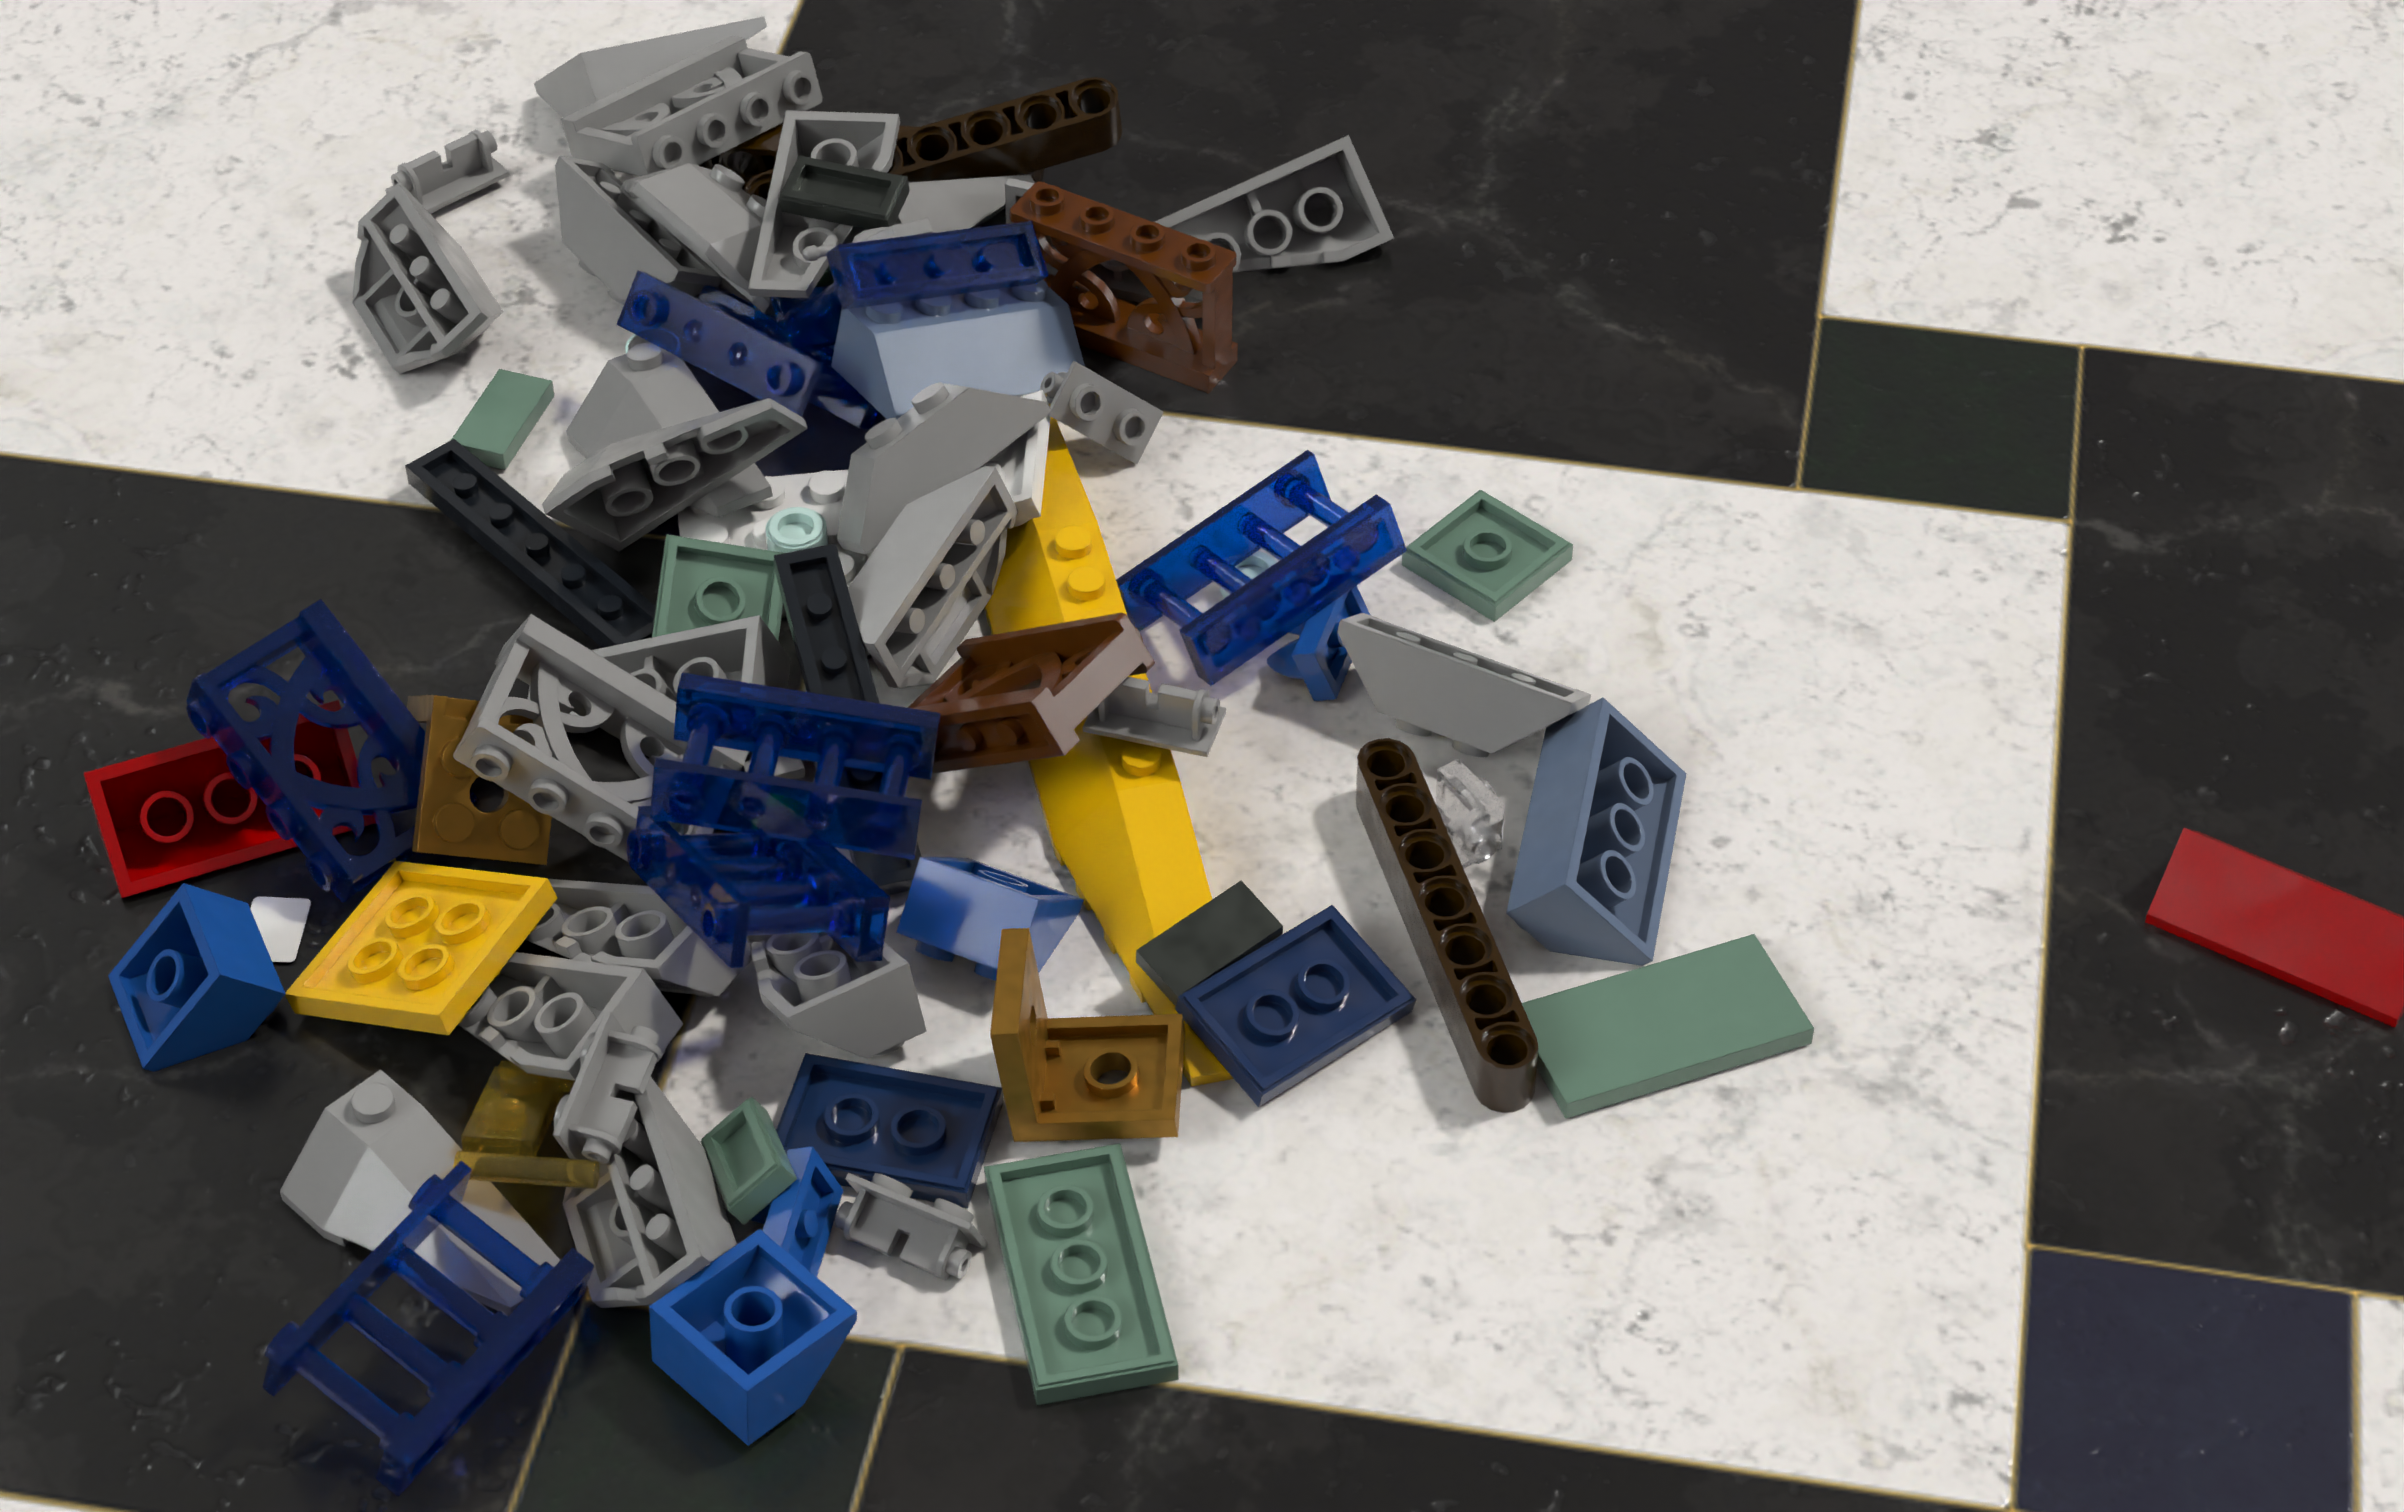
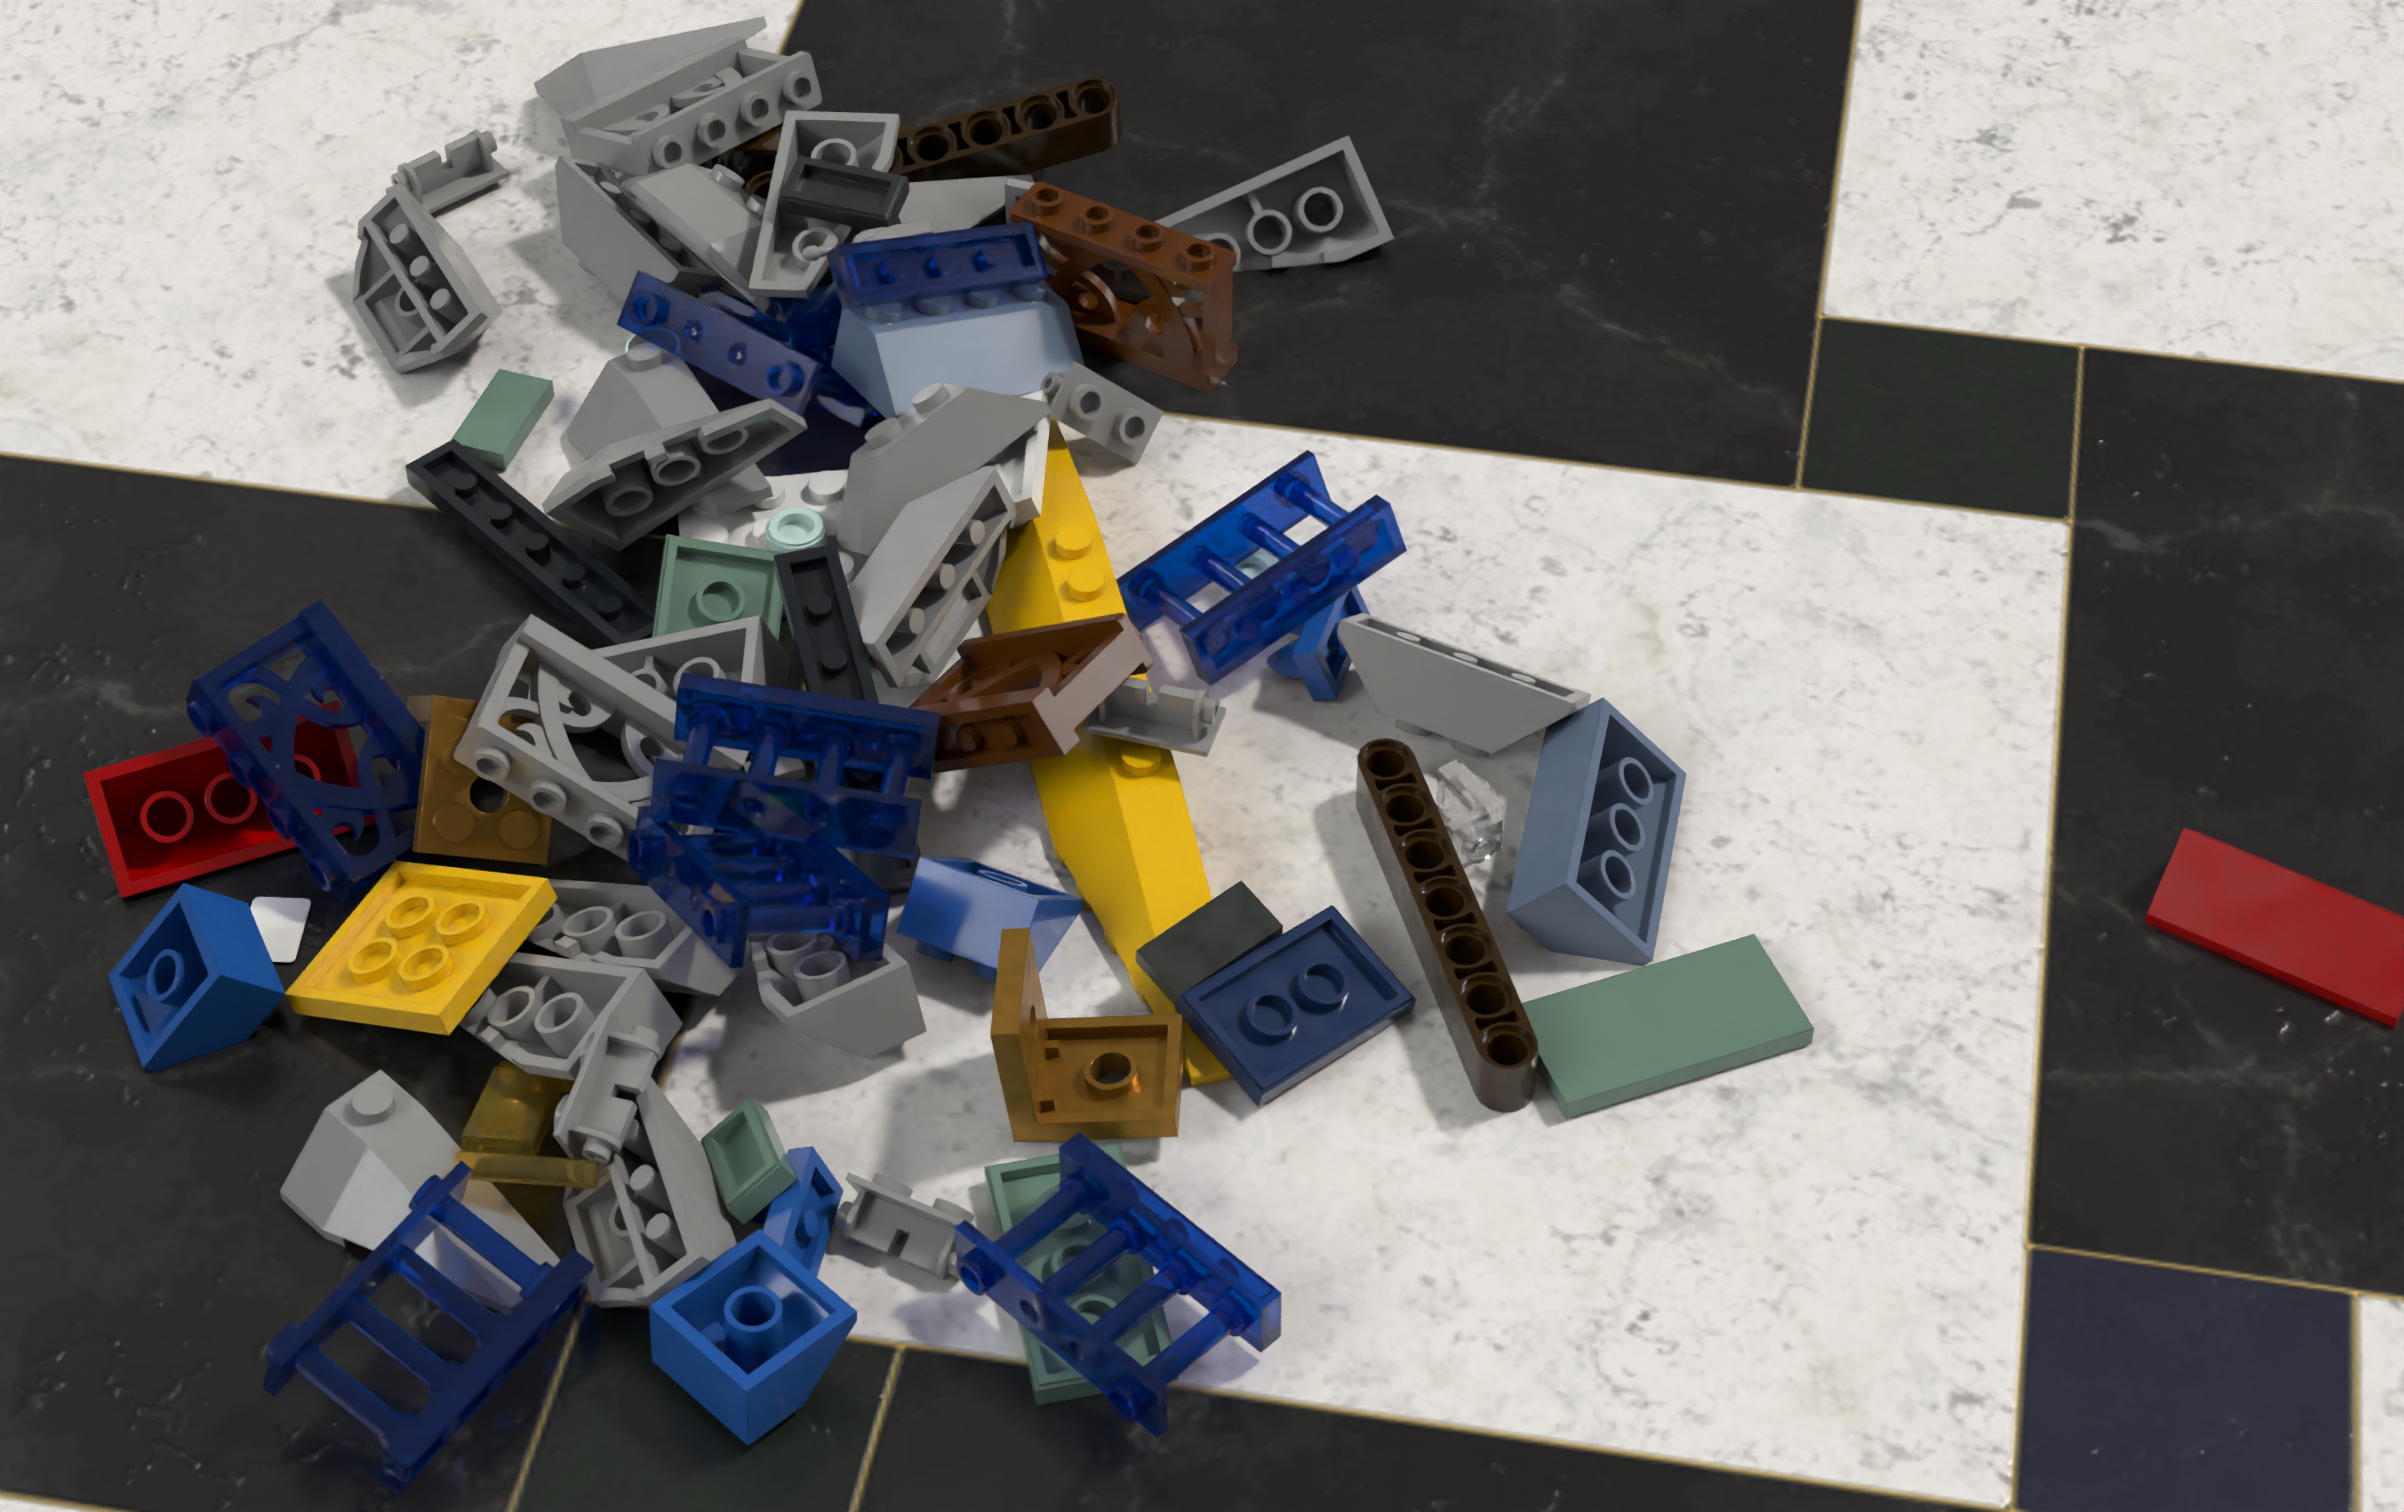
(893, 1124): dark blue tile -> none
(1139, 1224): none -> clear blue fence
(1487, 555): sand green tile -> none

